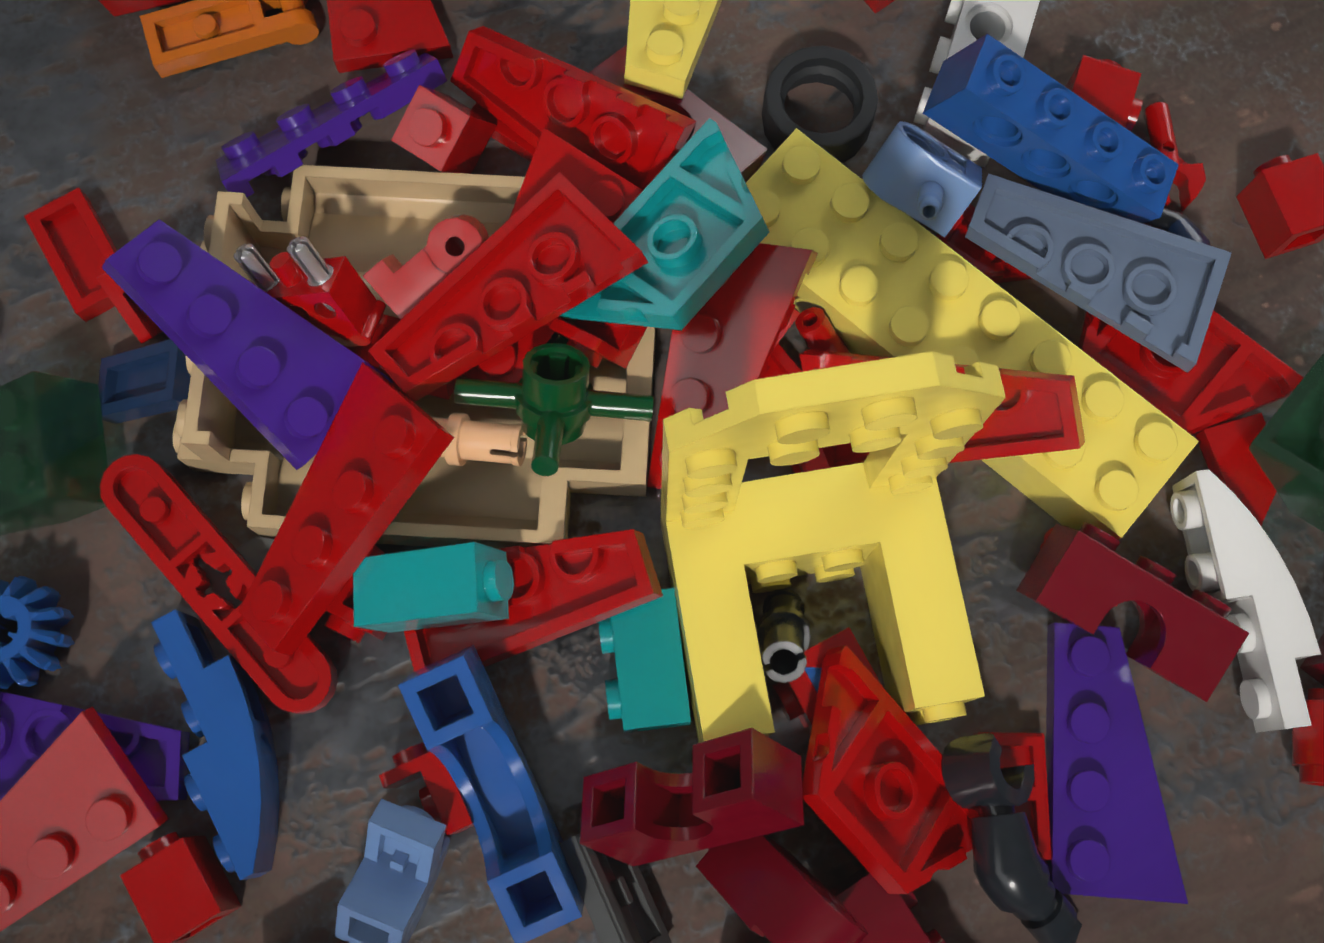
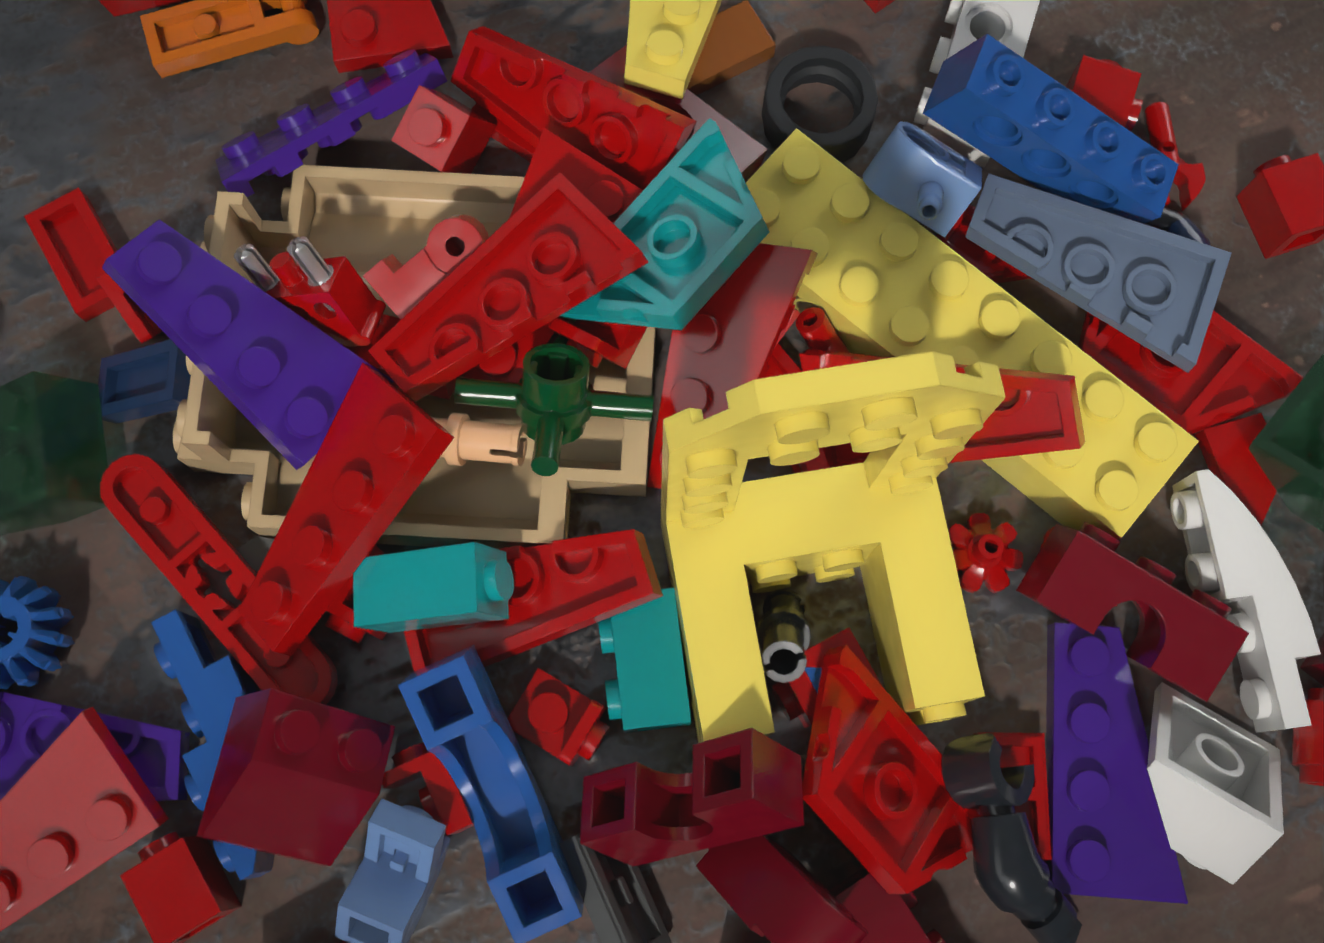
(294, 777): none -> dark red slope
(559, 719): none -> red bracket
(732, 47): none -> dark orange tile
(984, 553): none -> red plant
(1213, 785): none -> white slope

